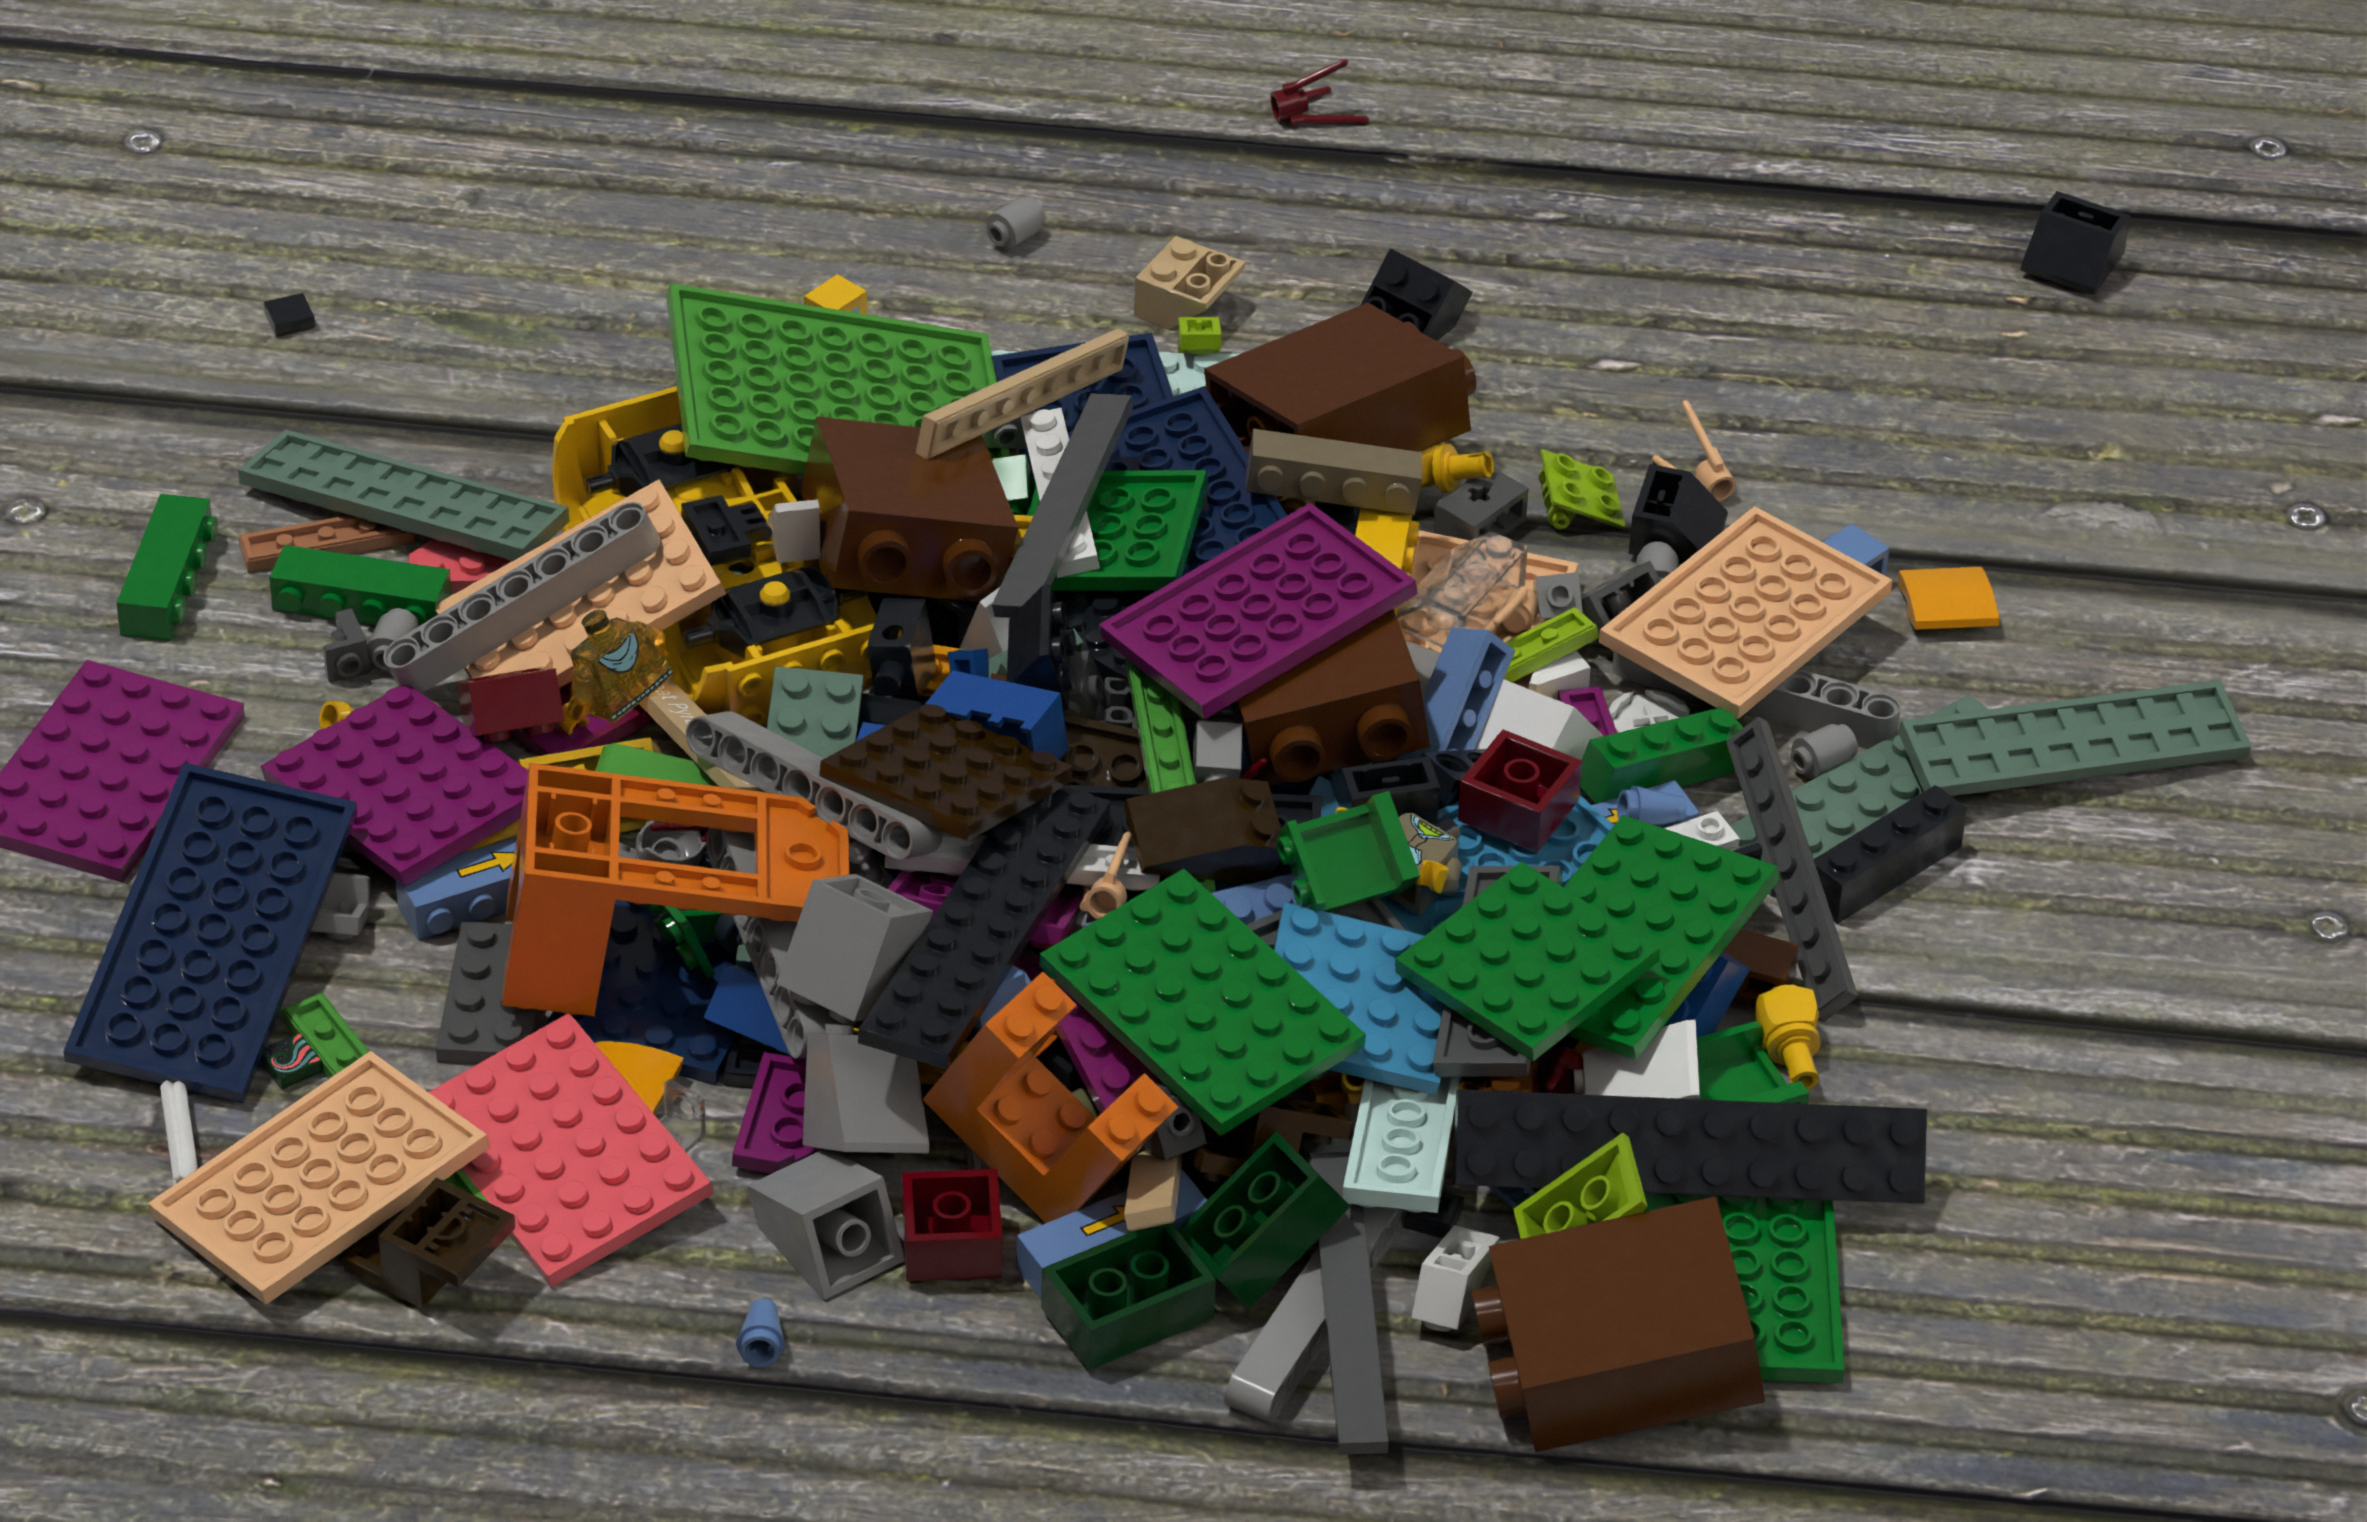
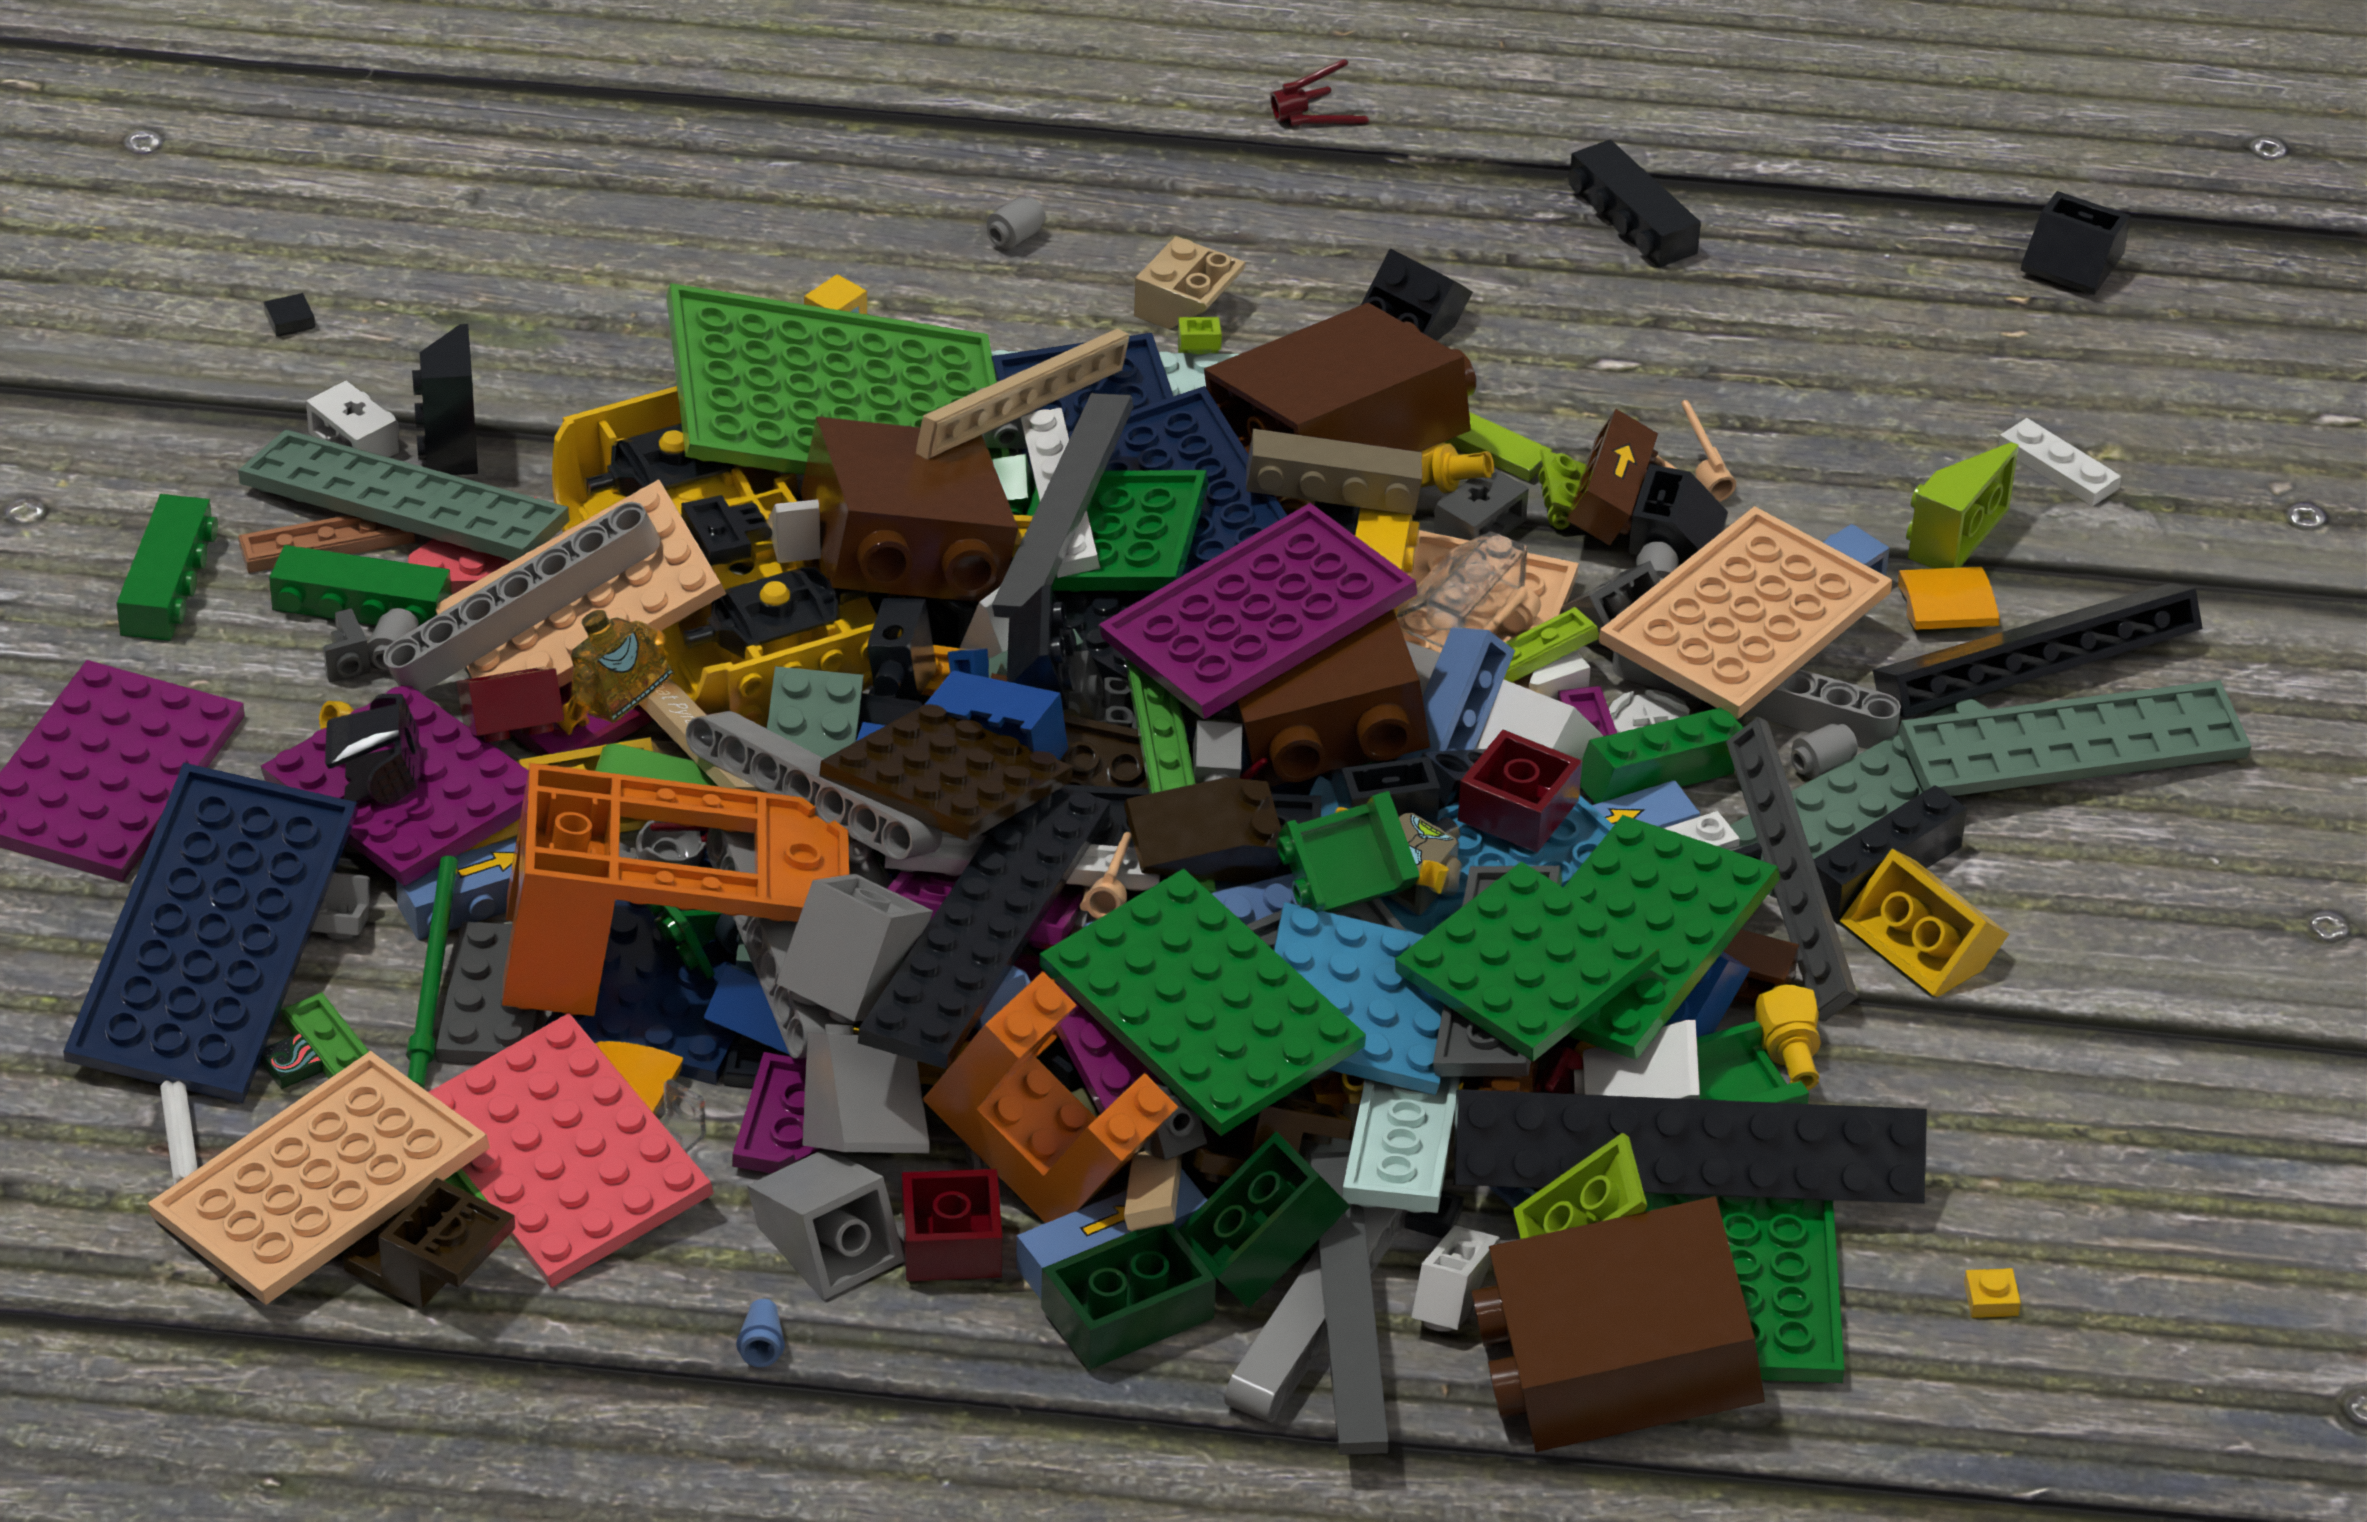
(352, 420): none -> white brick
(381, 774): none -> black piece
(422, 1044): none -> green bar
(446, 405): none -> black slope
(1509, 450): none -> lime tile
(1557, 594): light grey bracket -> none
(1613, 477): none -> reddish brown brick
(1634, 203): none -> black brick
(1651, 806): medium blue cone -> none
(1923, 925): none -> yellow slope
(1960, 507): none -> lime slope
(1992, 1293): none -> yellow plate
(2040, 648): none -> black brick
(2061, 462): none -> white plate

